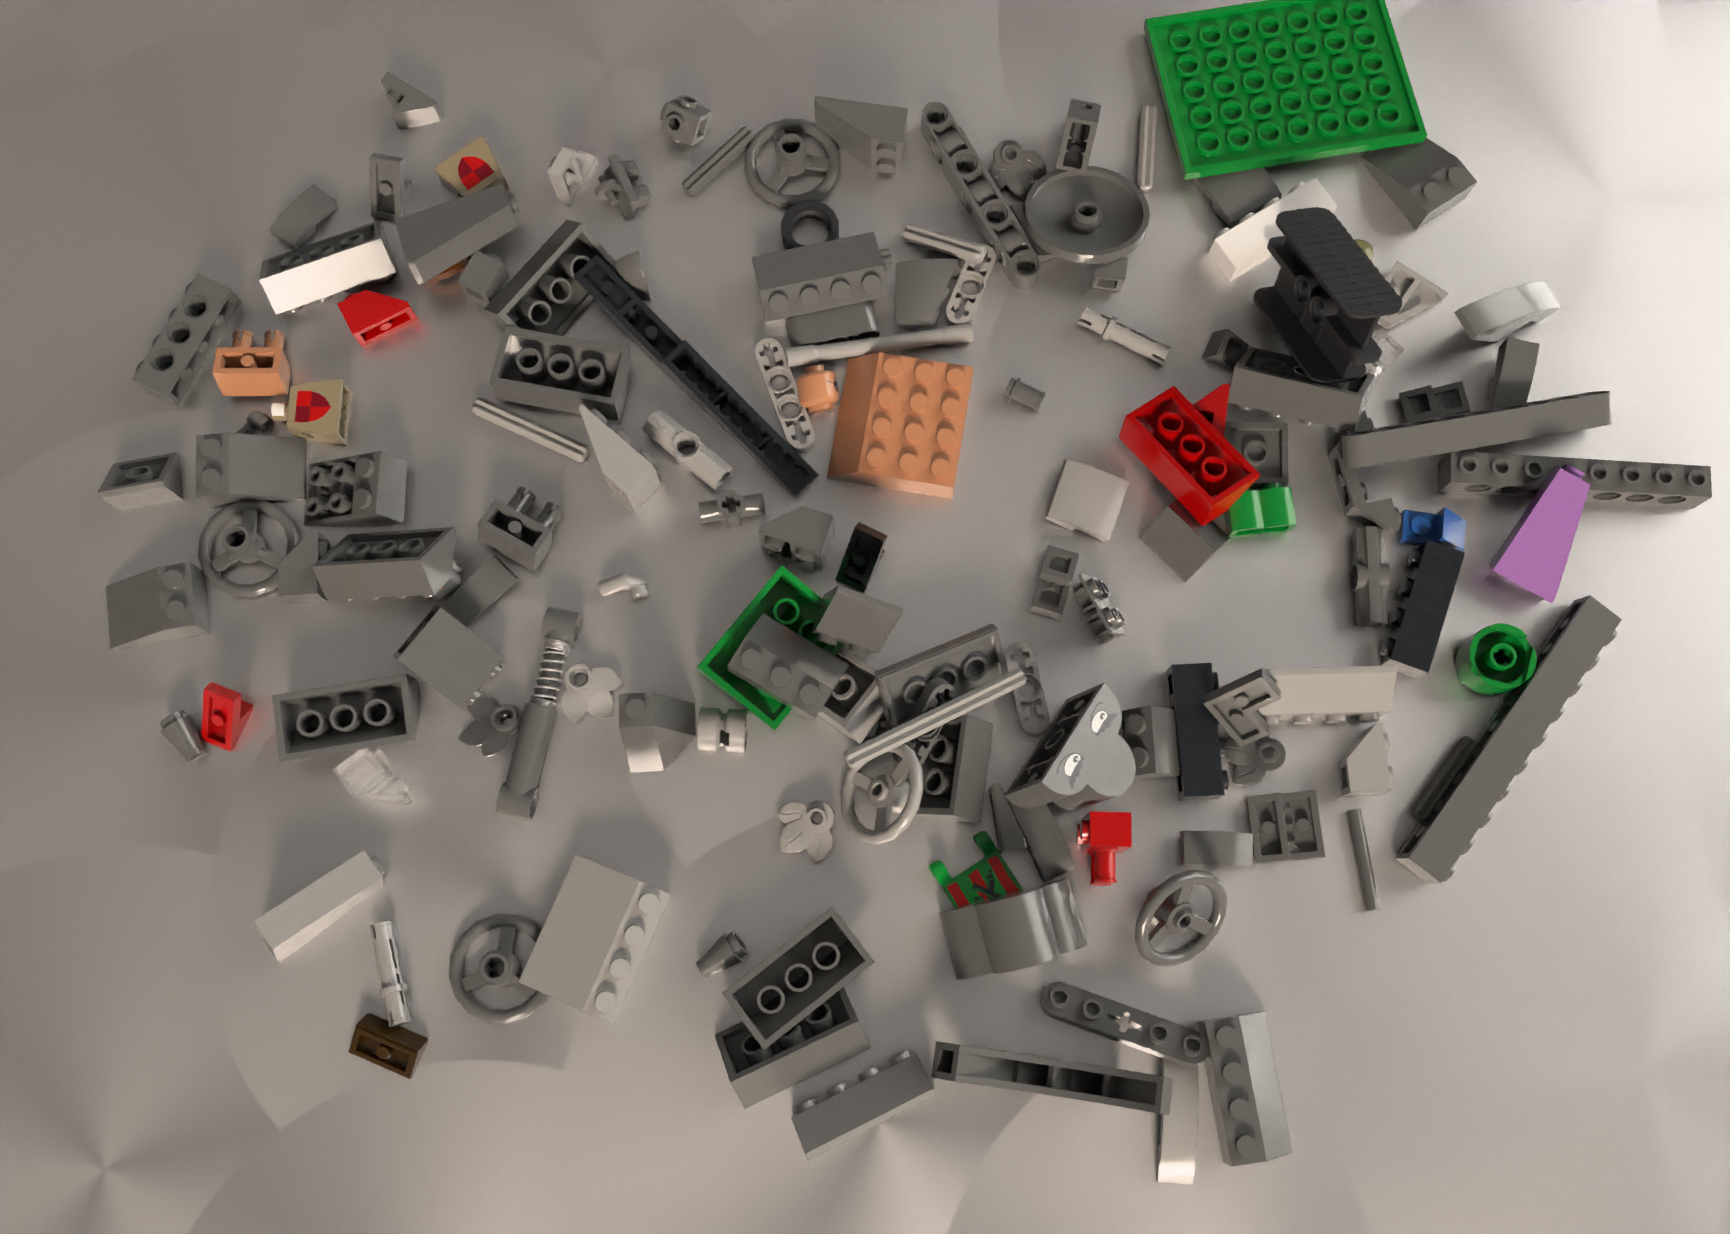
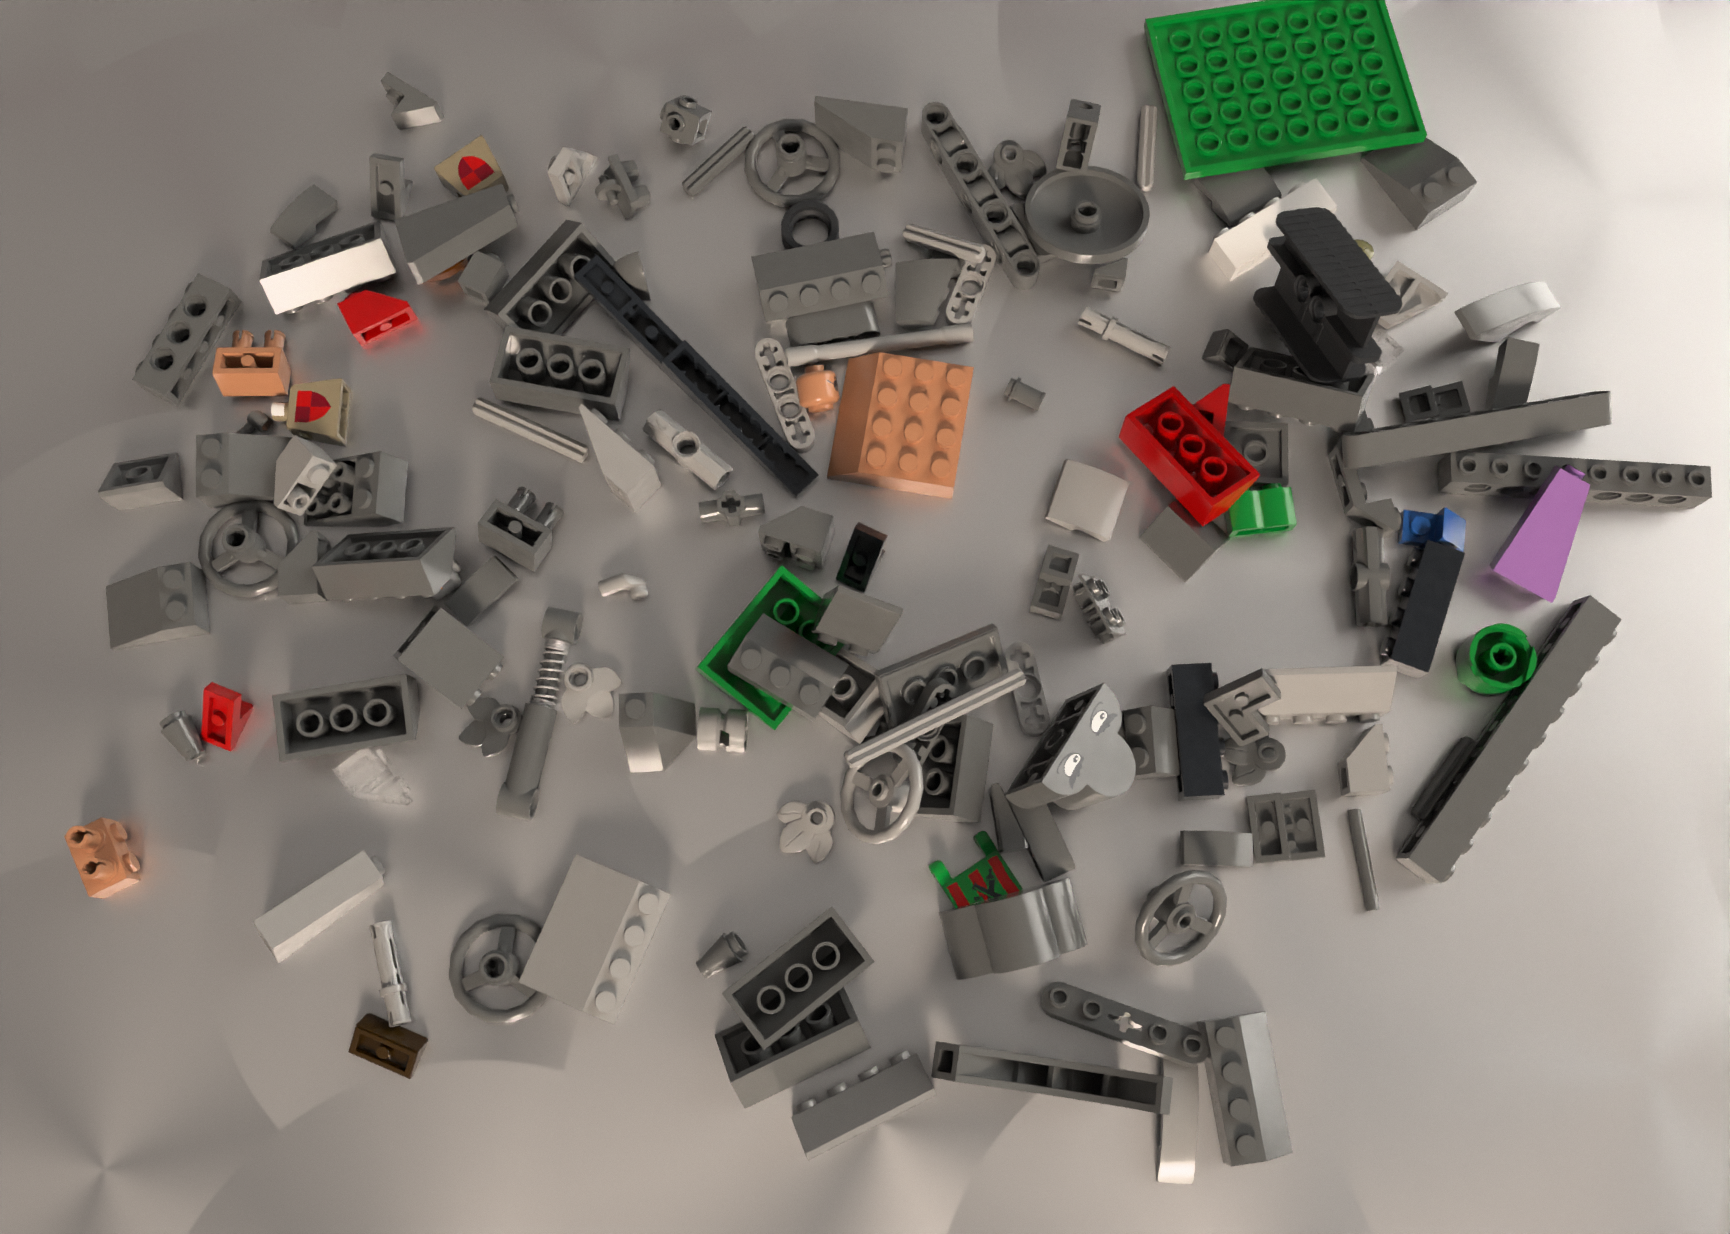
(103, 857): none -> nougat brick
(300, 474): none -> light grey slope
(1101, 837): red brick -> none

